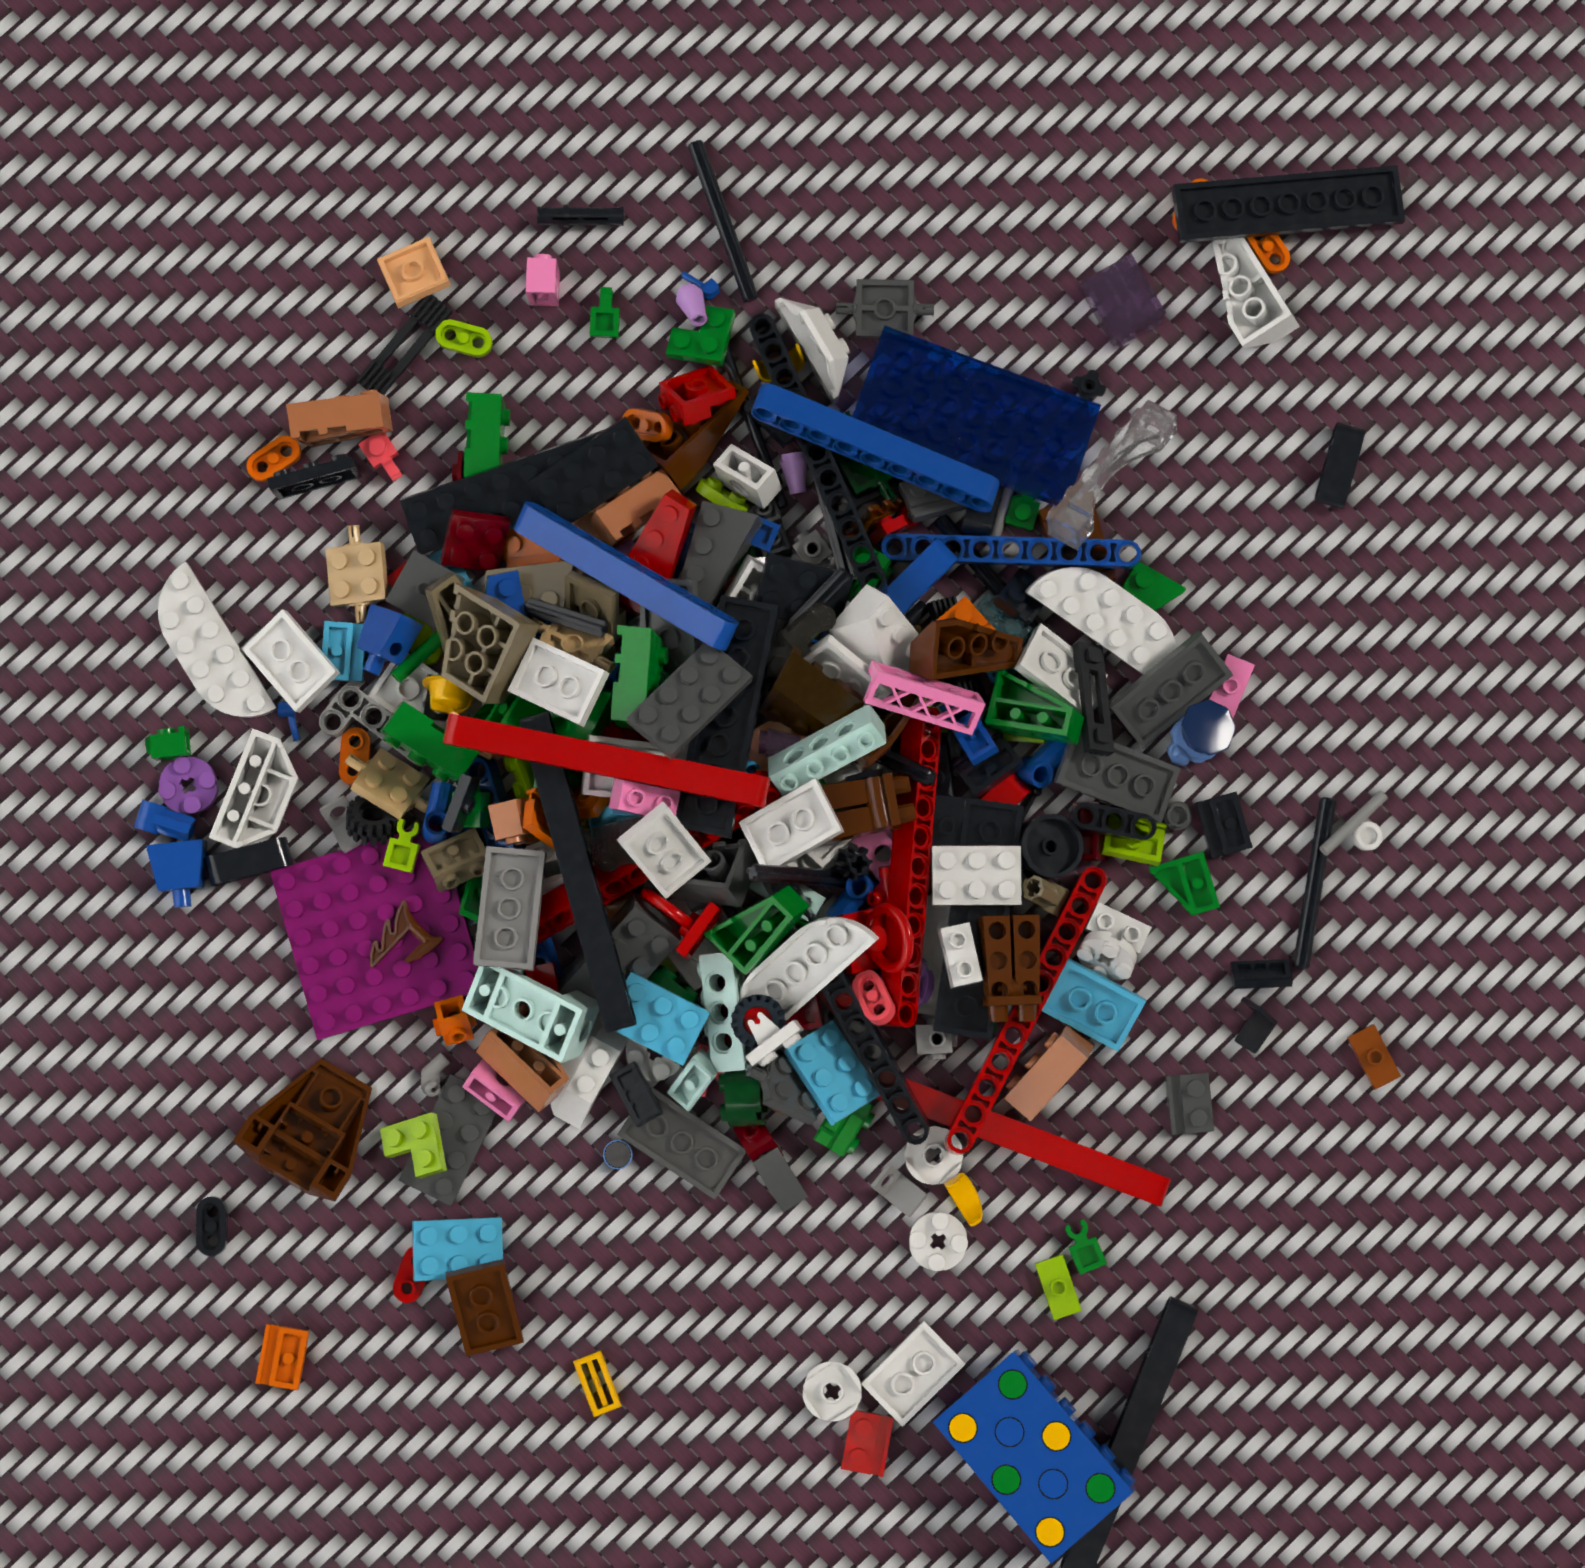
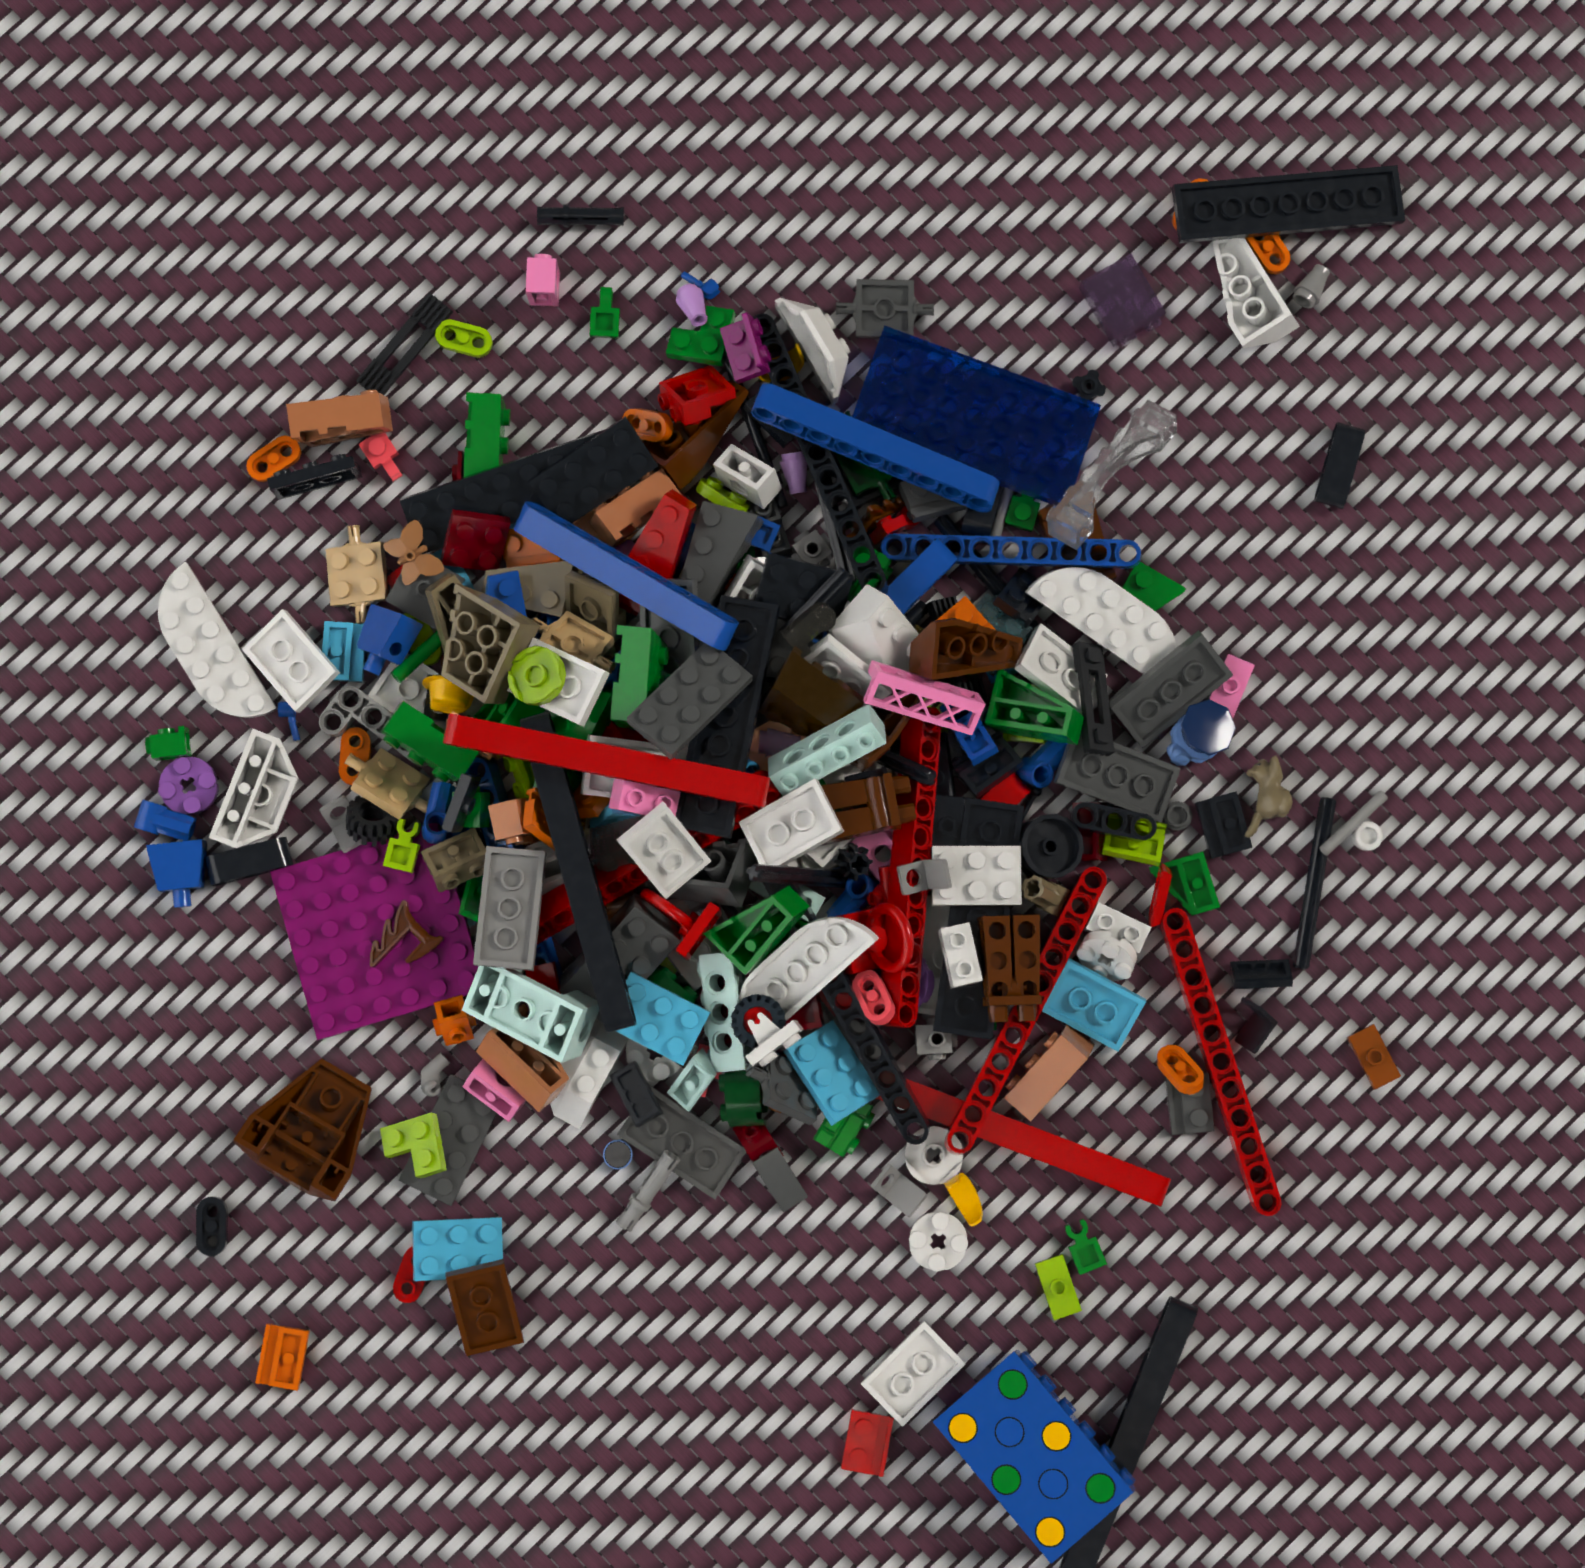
(411, 556): none -> medium nougat piece
(413, 272): light nougat plate -> none
(536, 675): none -> lime tile
(566, 617): black axle -> none
(606, 1406): yellow tile -> none
(651, 1185): none -> light grey pin
(723, 221): black axle -> none
(744, 348): none -> magenta bracket
(815, 1388): white plate -> none
(931, 873): none -> light grey bracket
(1159, 895): none -> red tile
(1181, 1072): none -> orange plate
(1230, 1072): none -> red beam
(1272, 797): none -> dark tan animal
(1310, 289): none -> light grey cone

